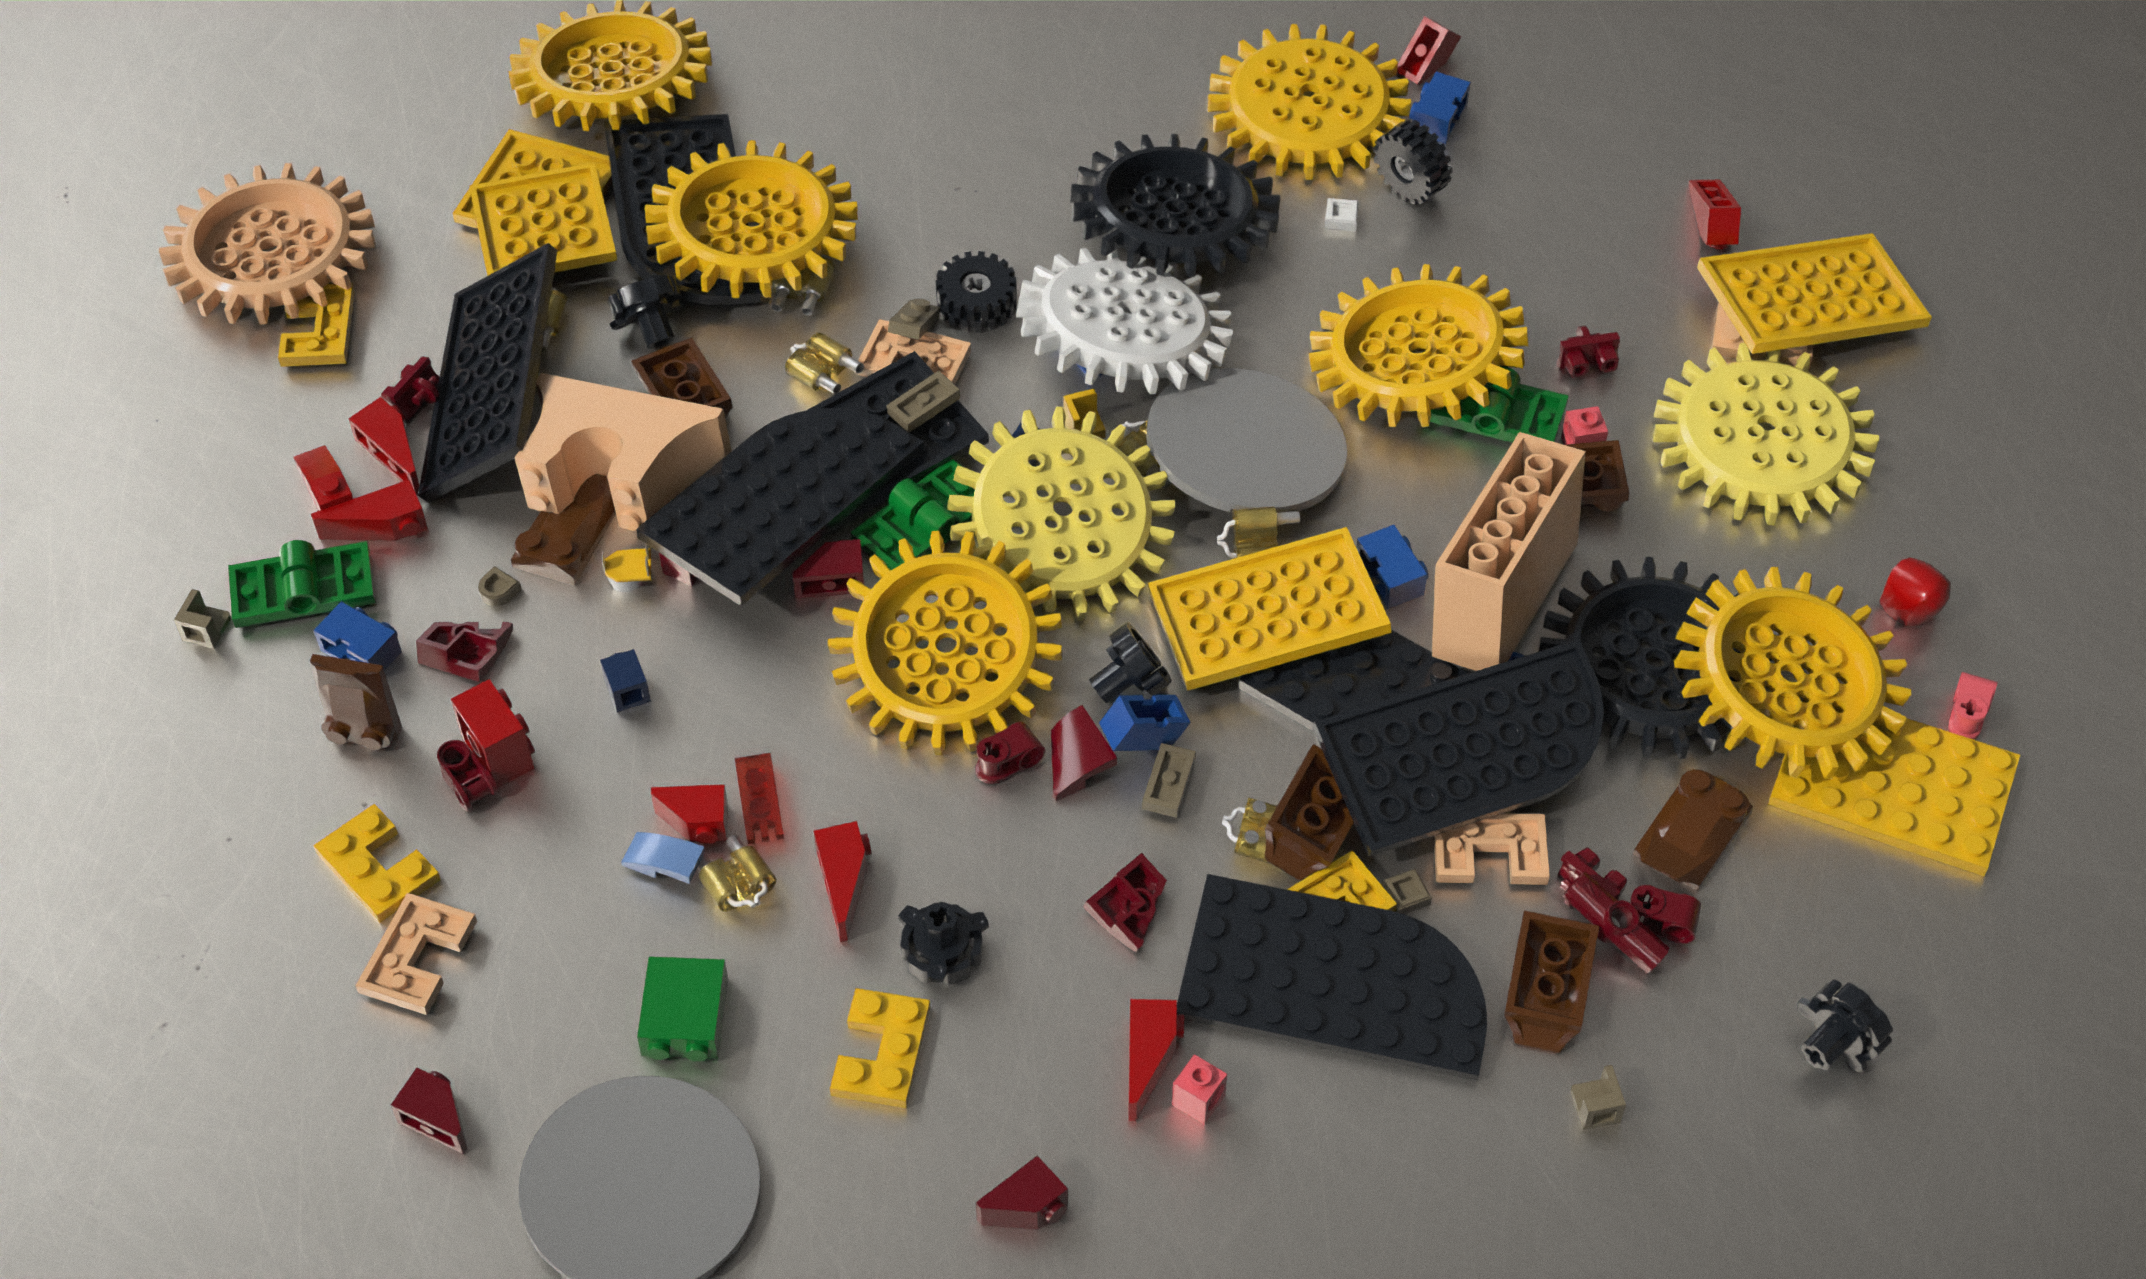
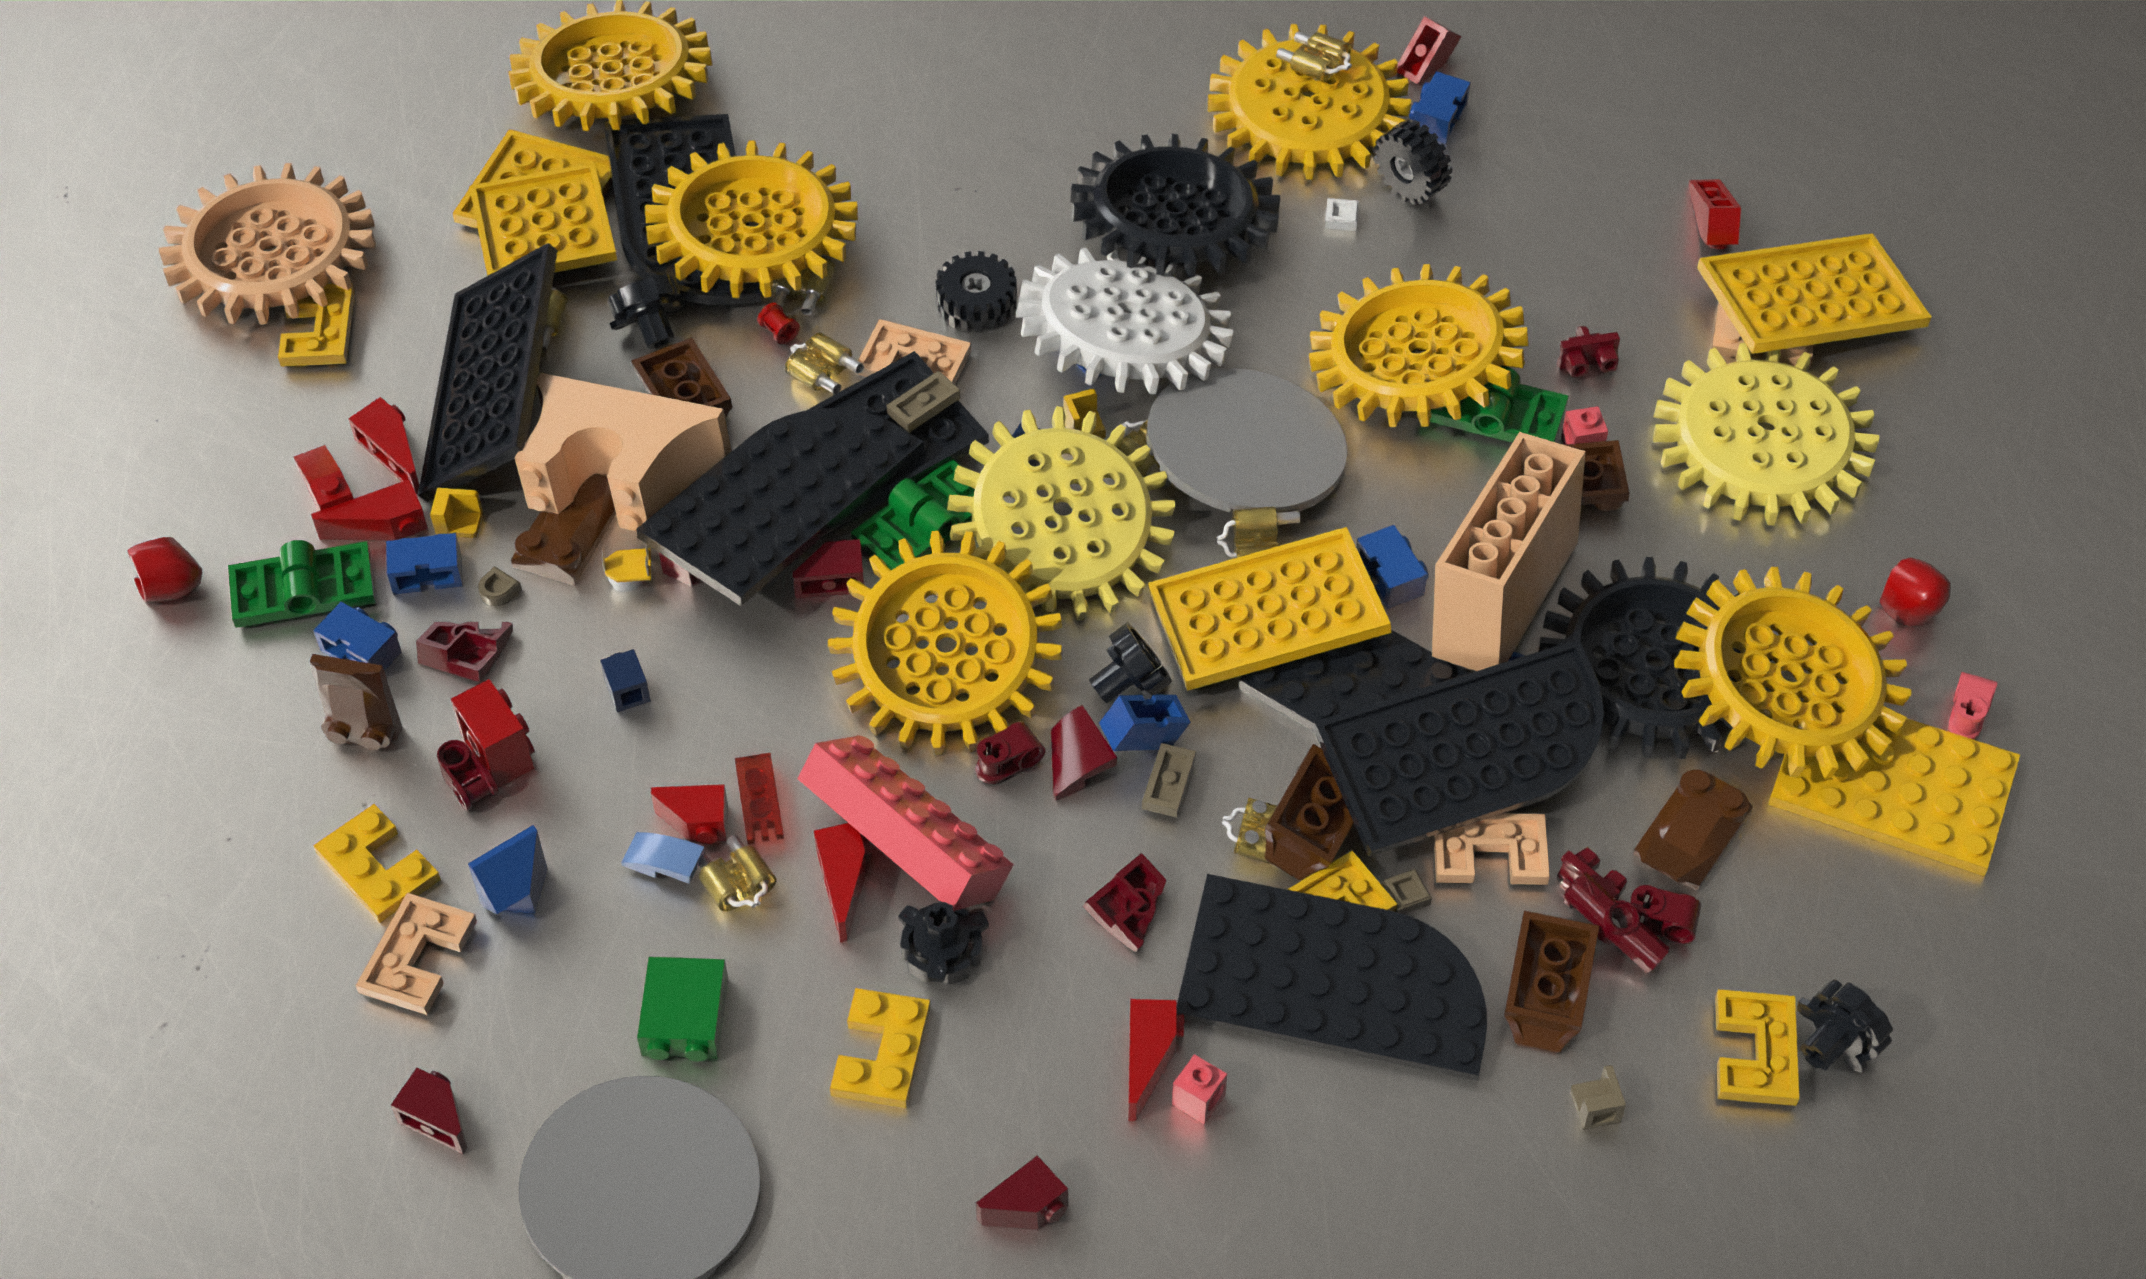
(164, 570): none -> red piece
(199, 622): dark tan panel -> none
(415, 388): dark red hips -> none
(424, 562): none -> blue brick
(456, 512): none -> yellow panel
(511, 874): none -> blue slope
(774, 319): none -> red bush
(905, 821): none -> coral brick
(914, 319): dark tan plate -> none
(1317, 55): none -> clear yellow piece
(1775, 1071): none -> yellow plate

